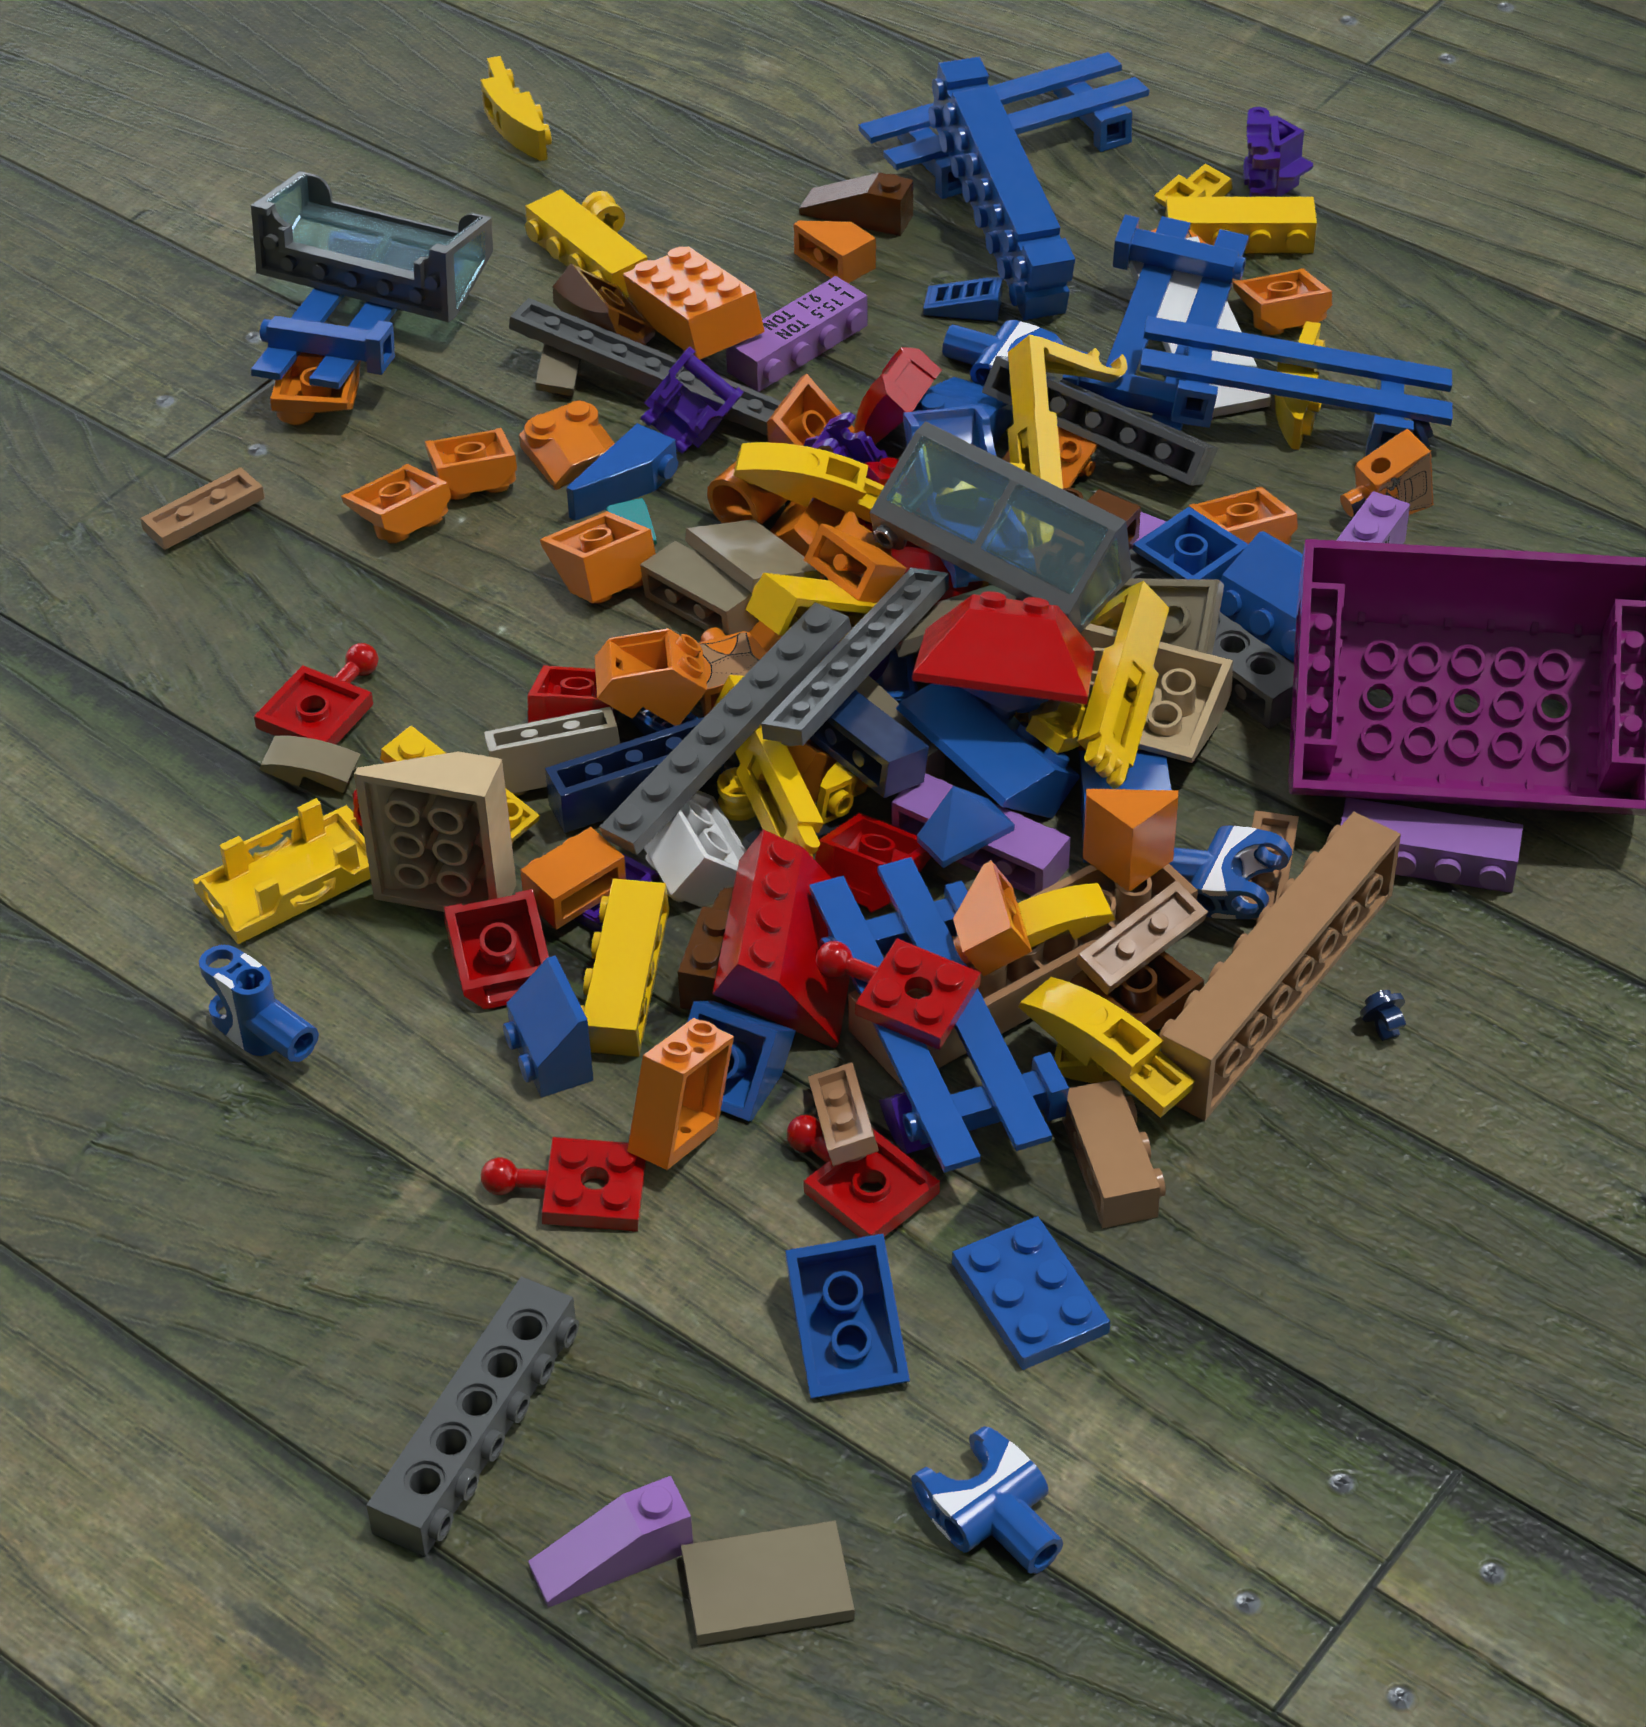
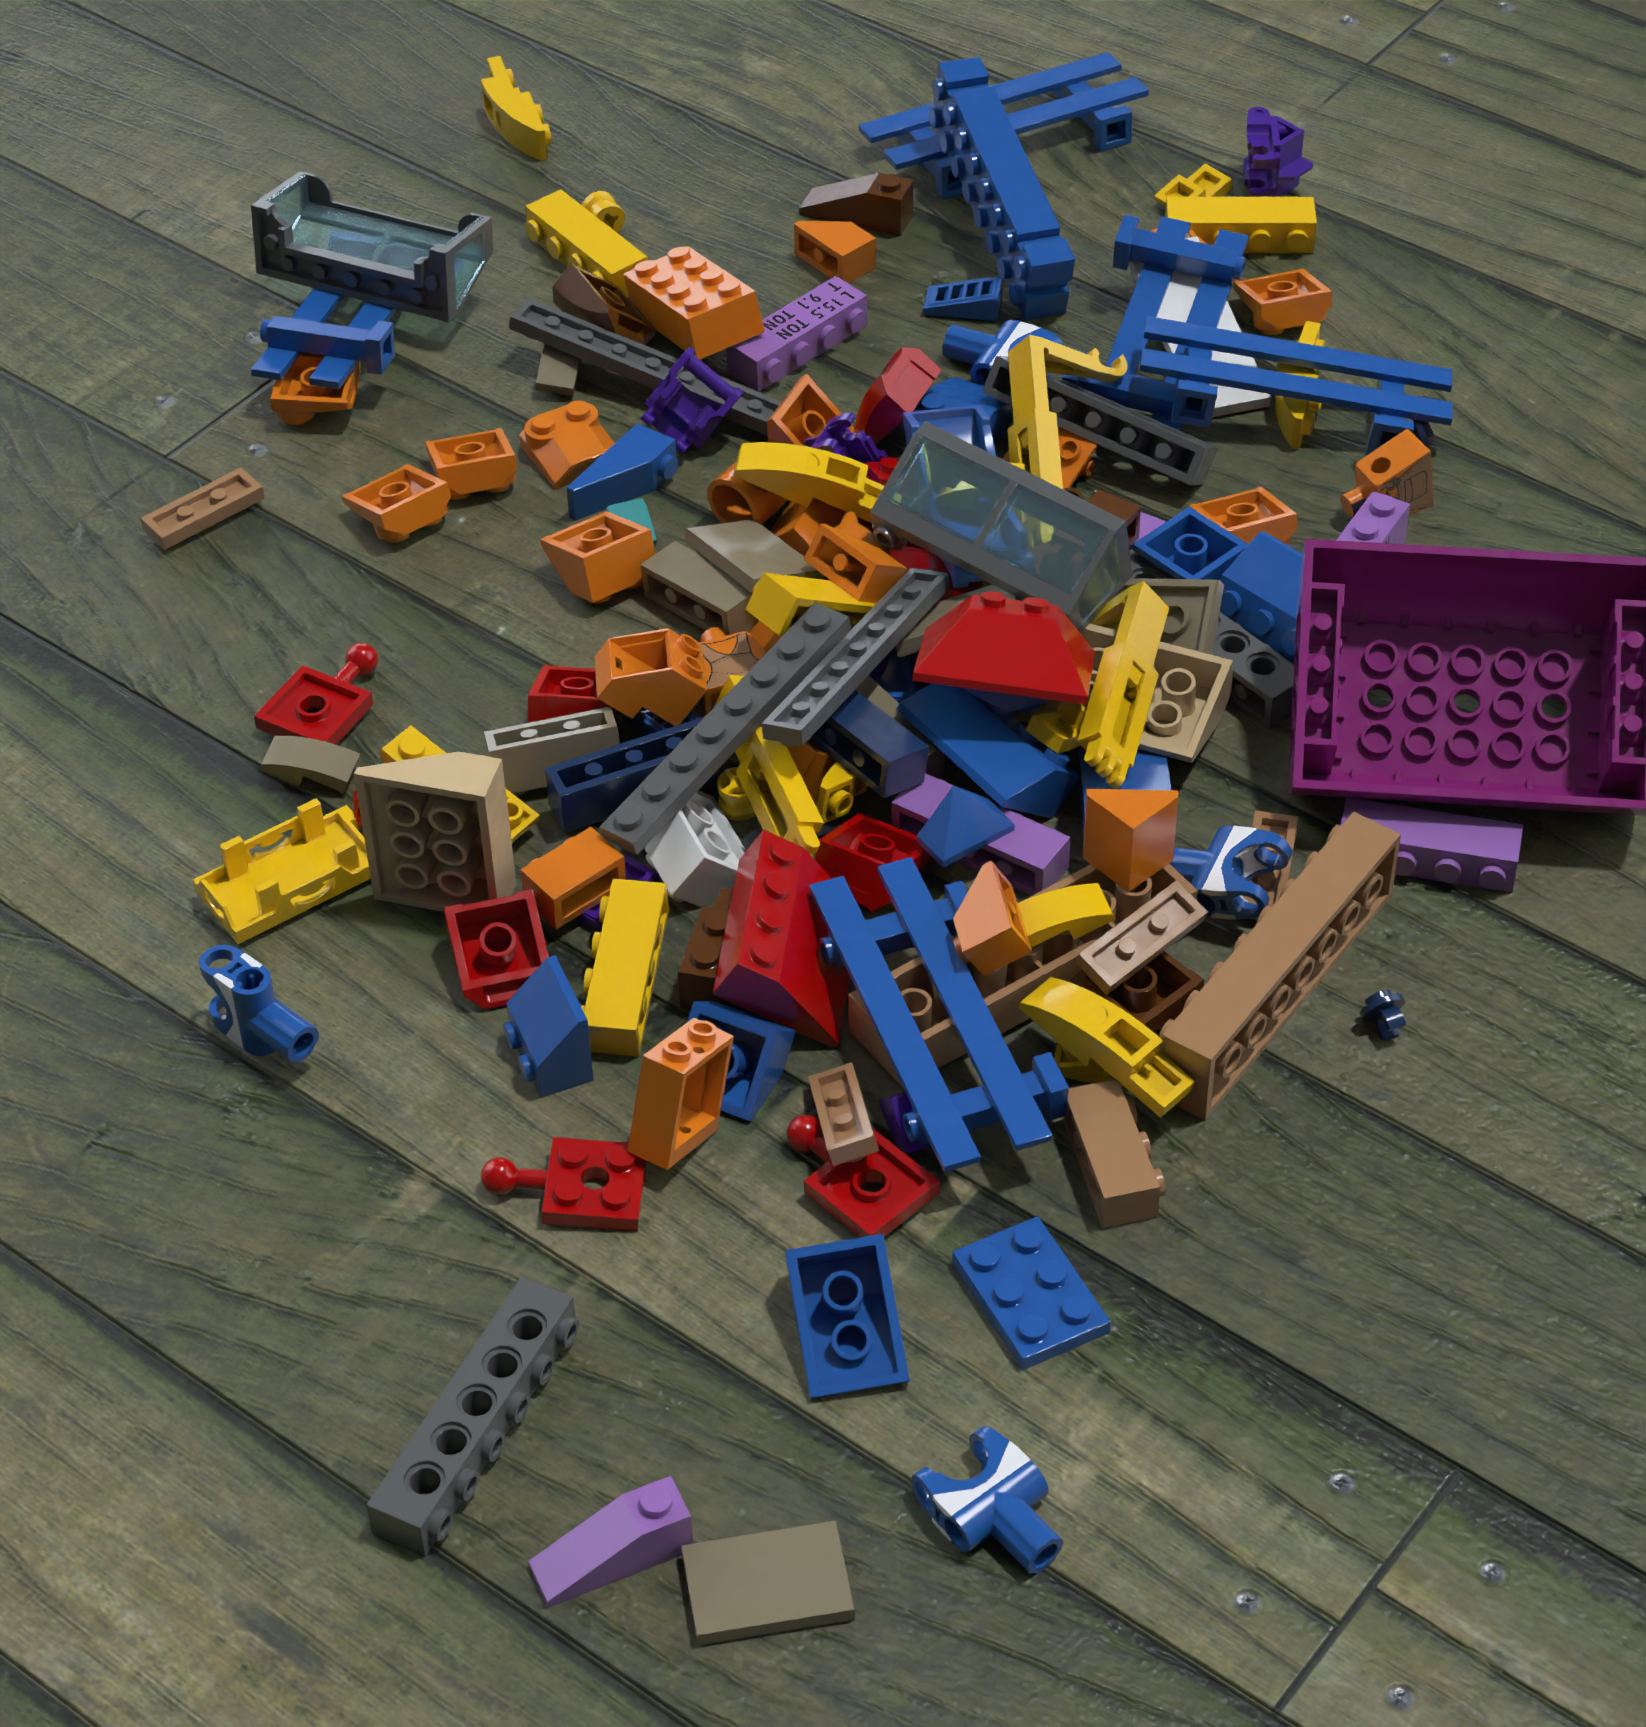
(904, 969): red plate -> none

